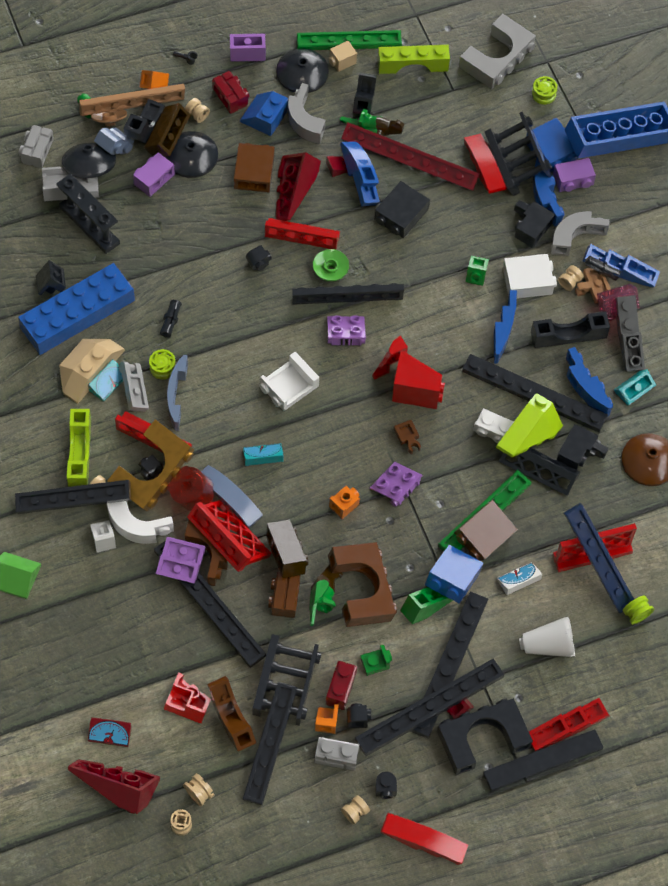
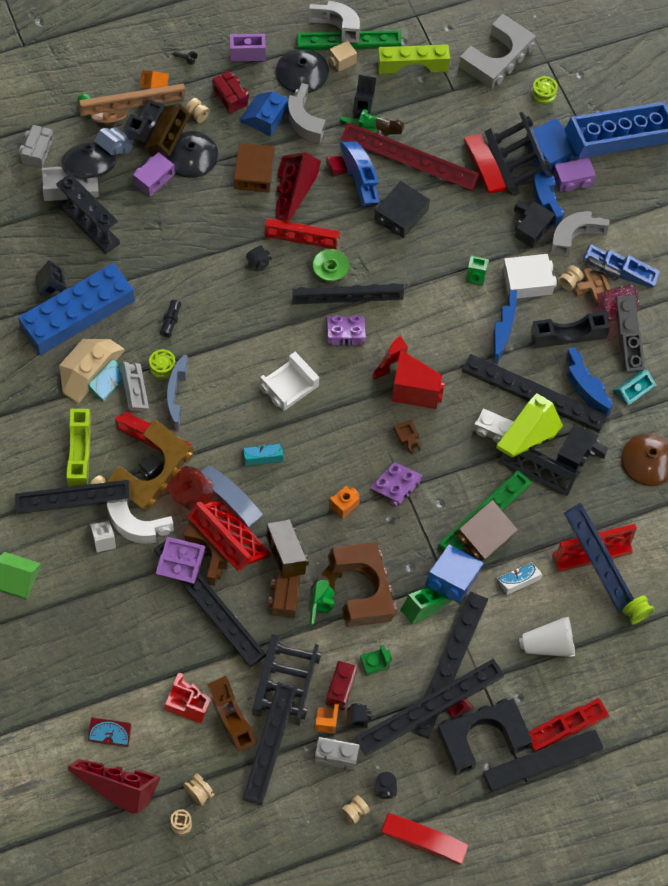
(338, 15): none -> light grey arch

